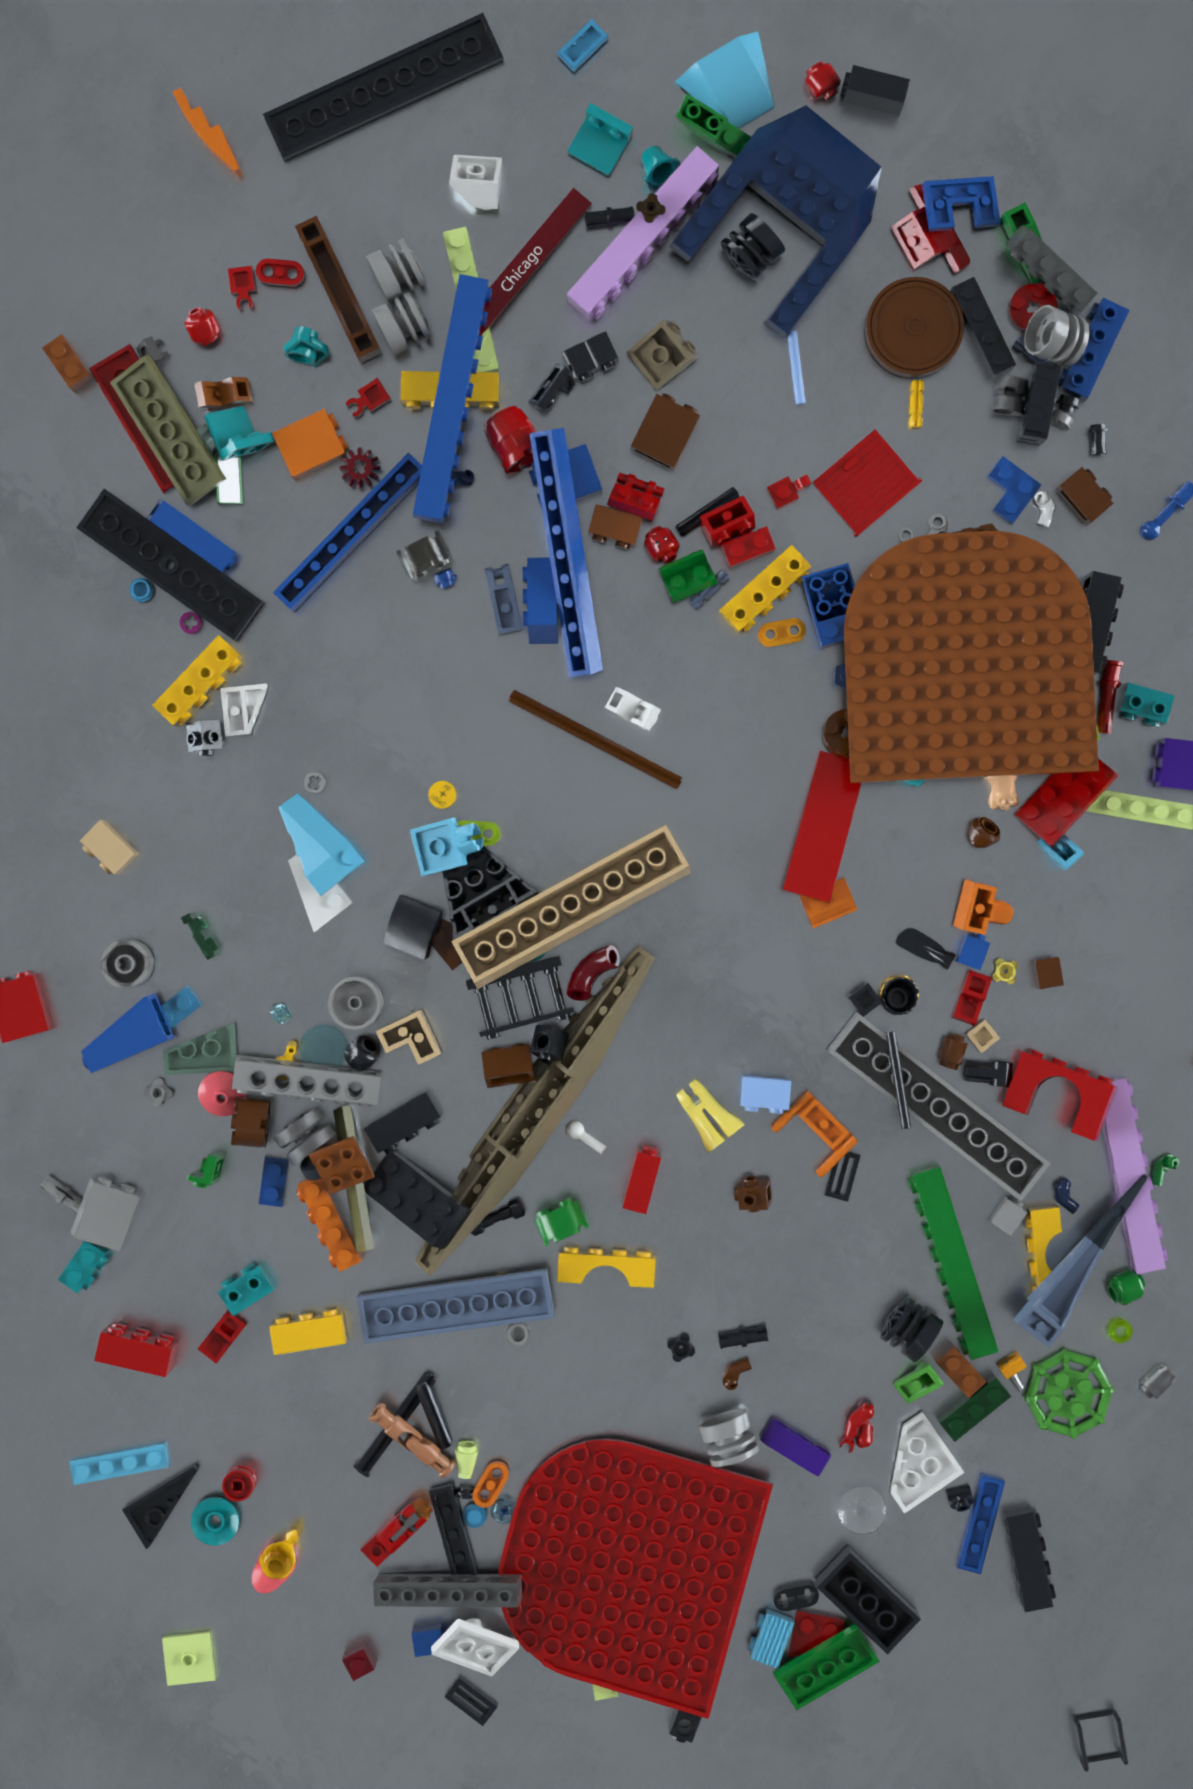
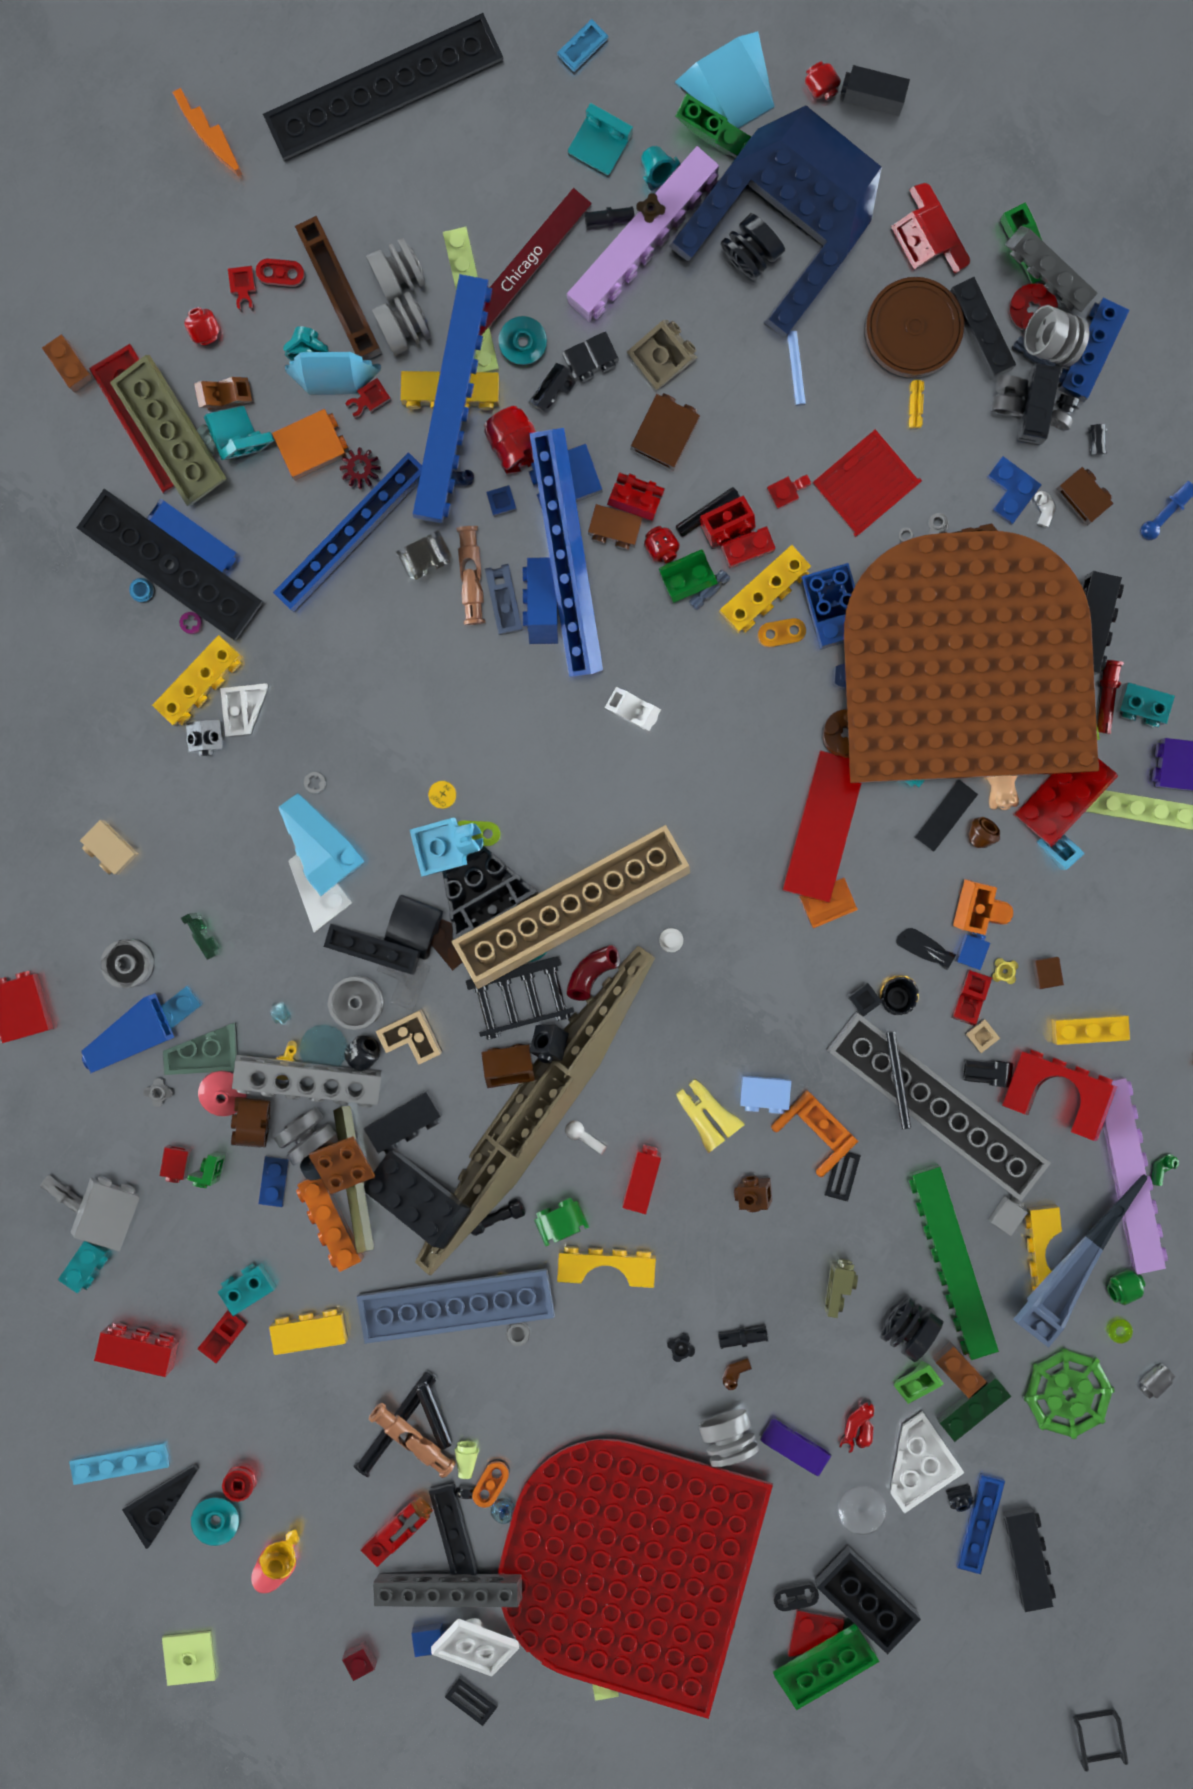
(149, 347): dark grey tile -> none
(175, 1163): none -> red brick
(231, 490): slope -> none
(331, 372): none -> medium azure wedge
(372, 949): none -> black plate
(445, 578): blue plate -> none
(471, 589): none -> nougat piece
(474, 1516): dark azure plate -> none
(477, 180): white slope -> none
(501, 500): none -> blue plate
(520, 328): none -> teal dish
(595, 739): reddish brown axle -> none
(671, 940): none -> white plate
(683, 1734): black brick -> none
(771, 1637): medium azure brick -> none
(841, 1281): none -> olive plate
(946, 815): none -> black tile
(952, 1051): reddish brown brick -> none
(977, 192): blue plate -> none
(1010, 1367): light orange piece -> none
(1062, 1195): dark blue arm -> none
(1090, 1029): none -> yellow brick

